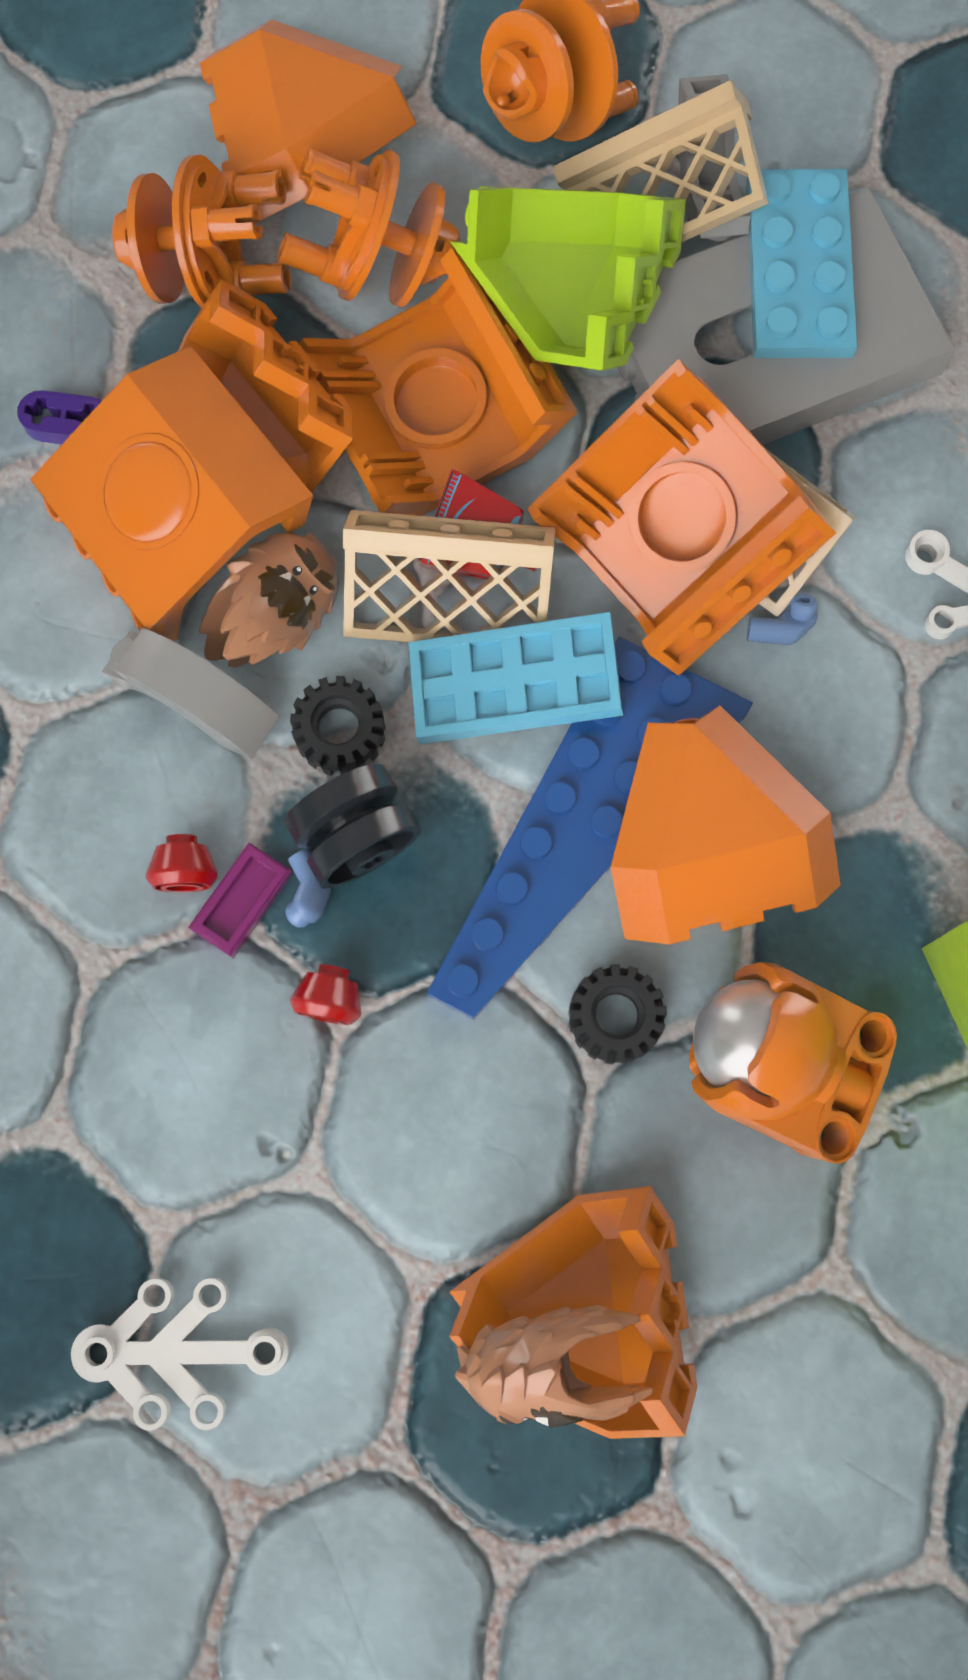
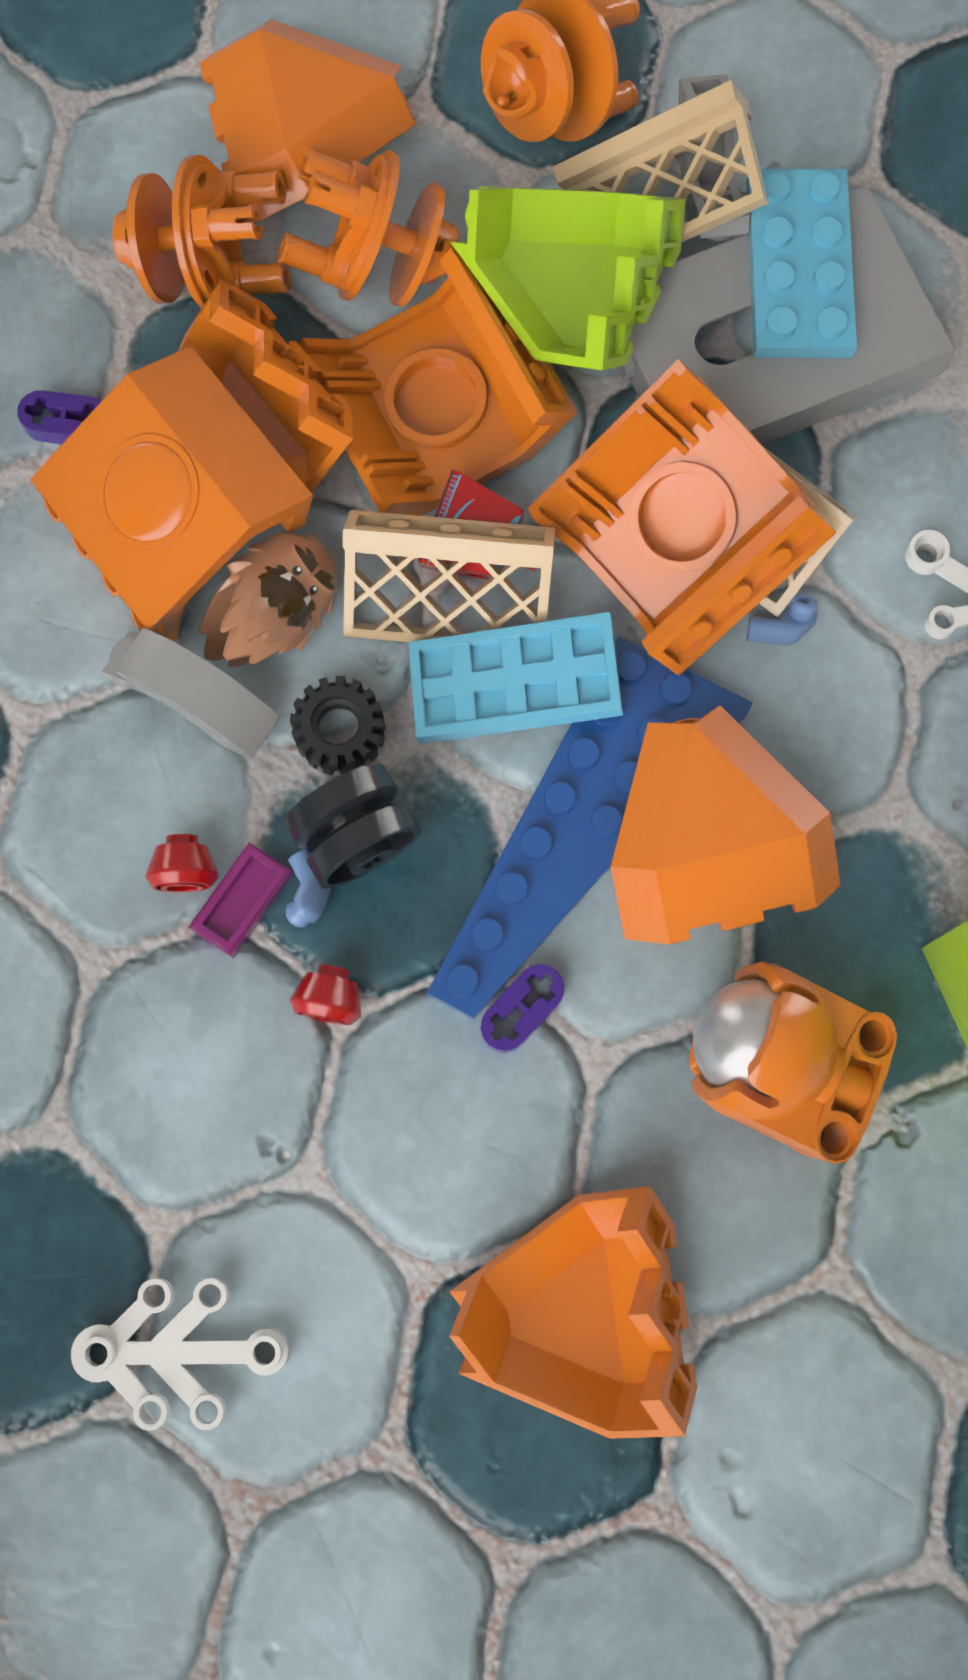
(512, 1000): none -> dark purple beam
(527, 1374): nougat head -> none
(617, 982): black tyre -> none

